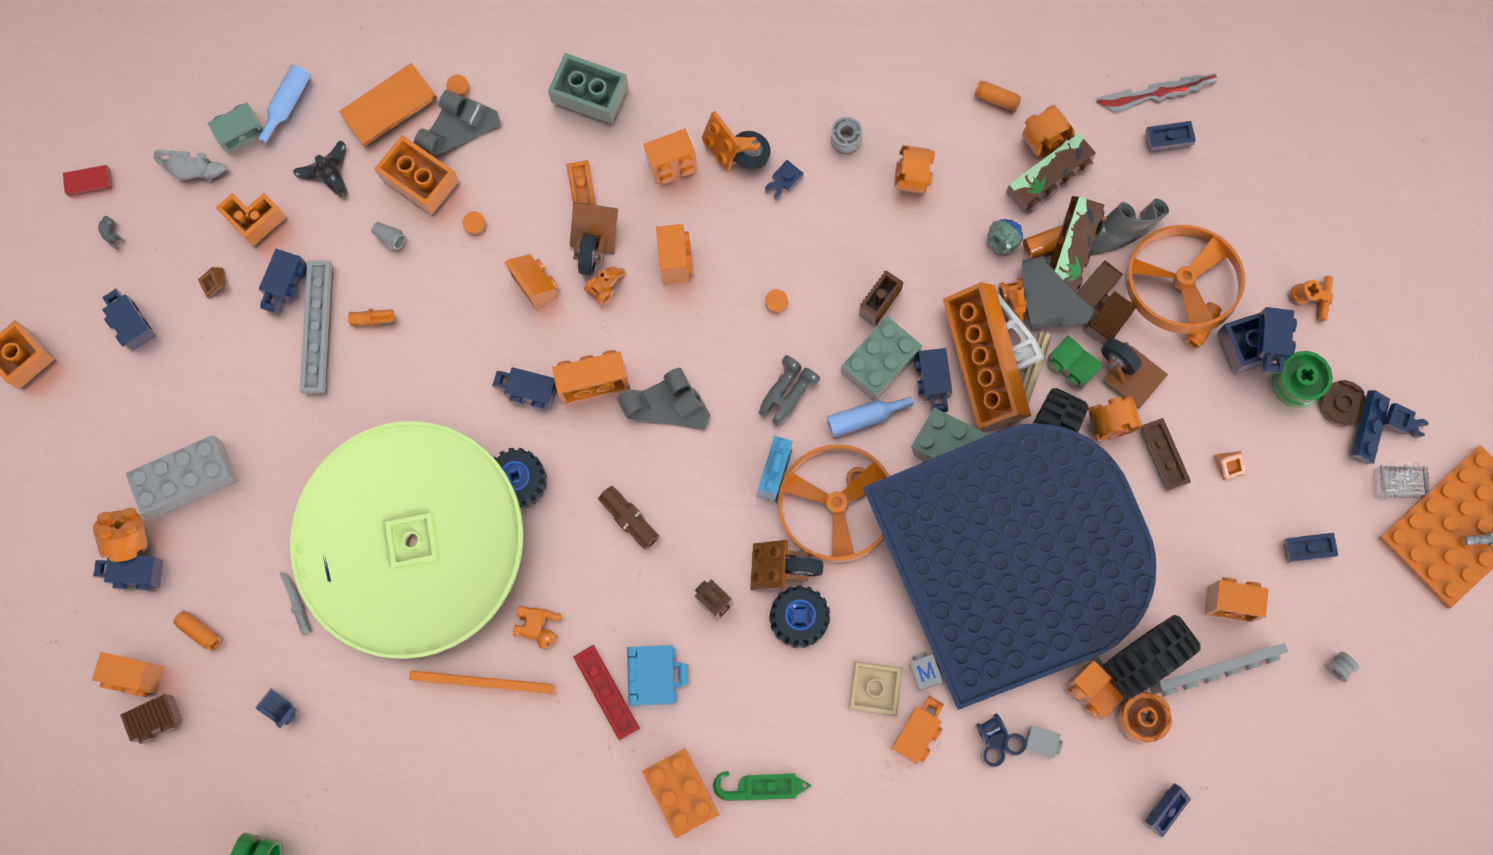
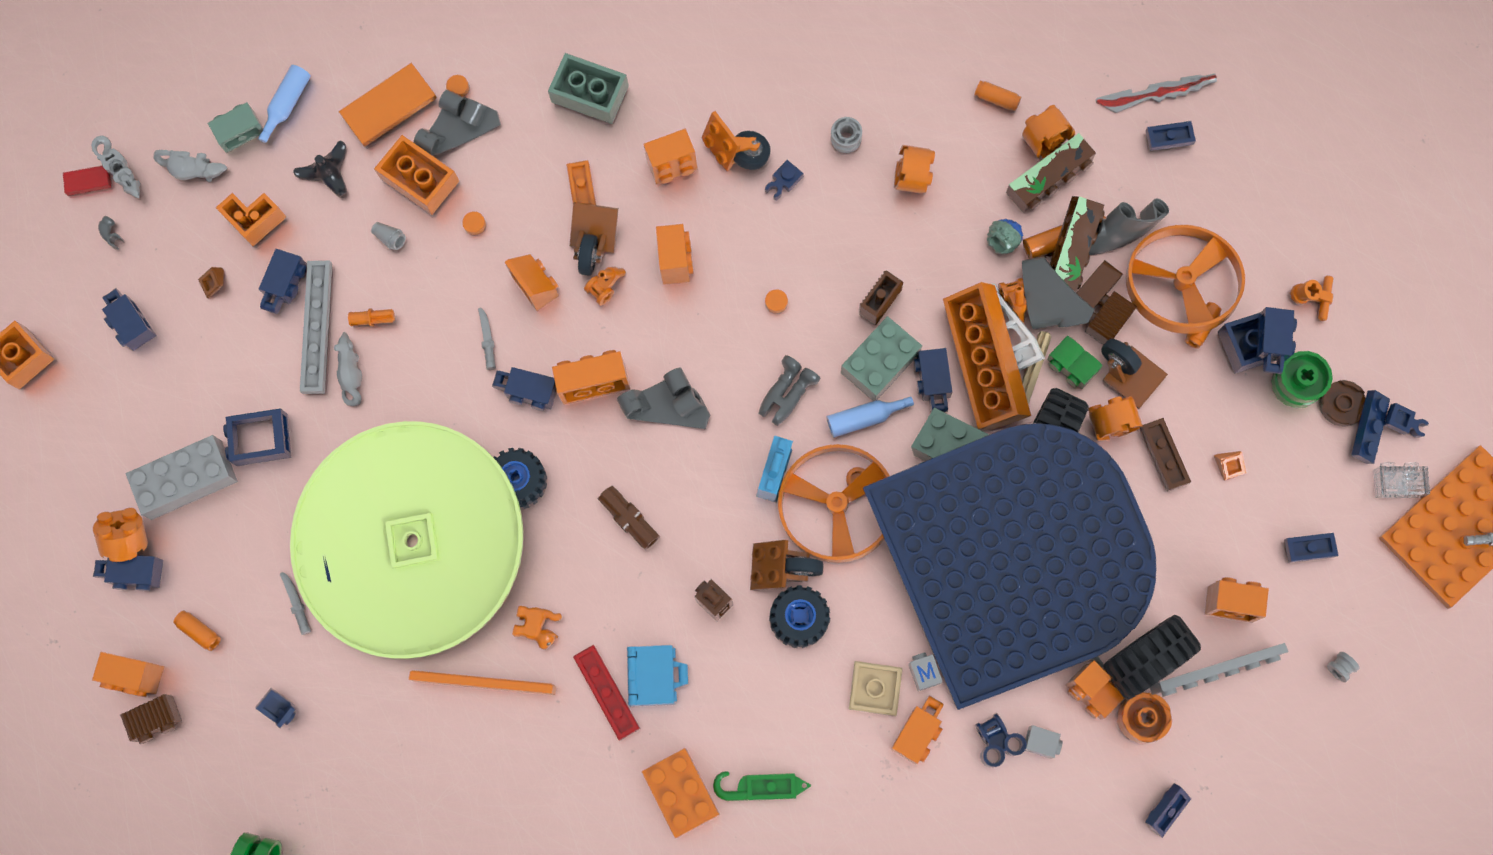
(116, 165): none -> light grey animal
(281, 437): none -> dark blue window
(348, 373): none -> light grey animal
(488, 343): none -> light grey piece

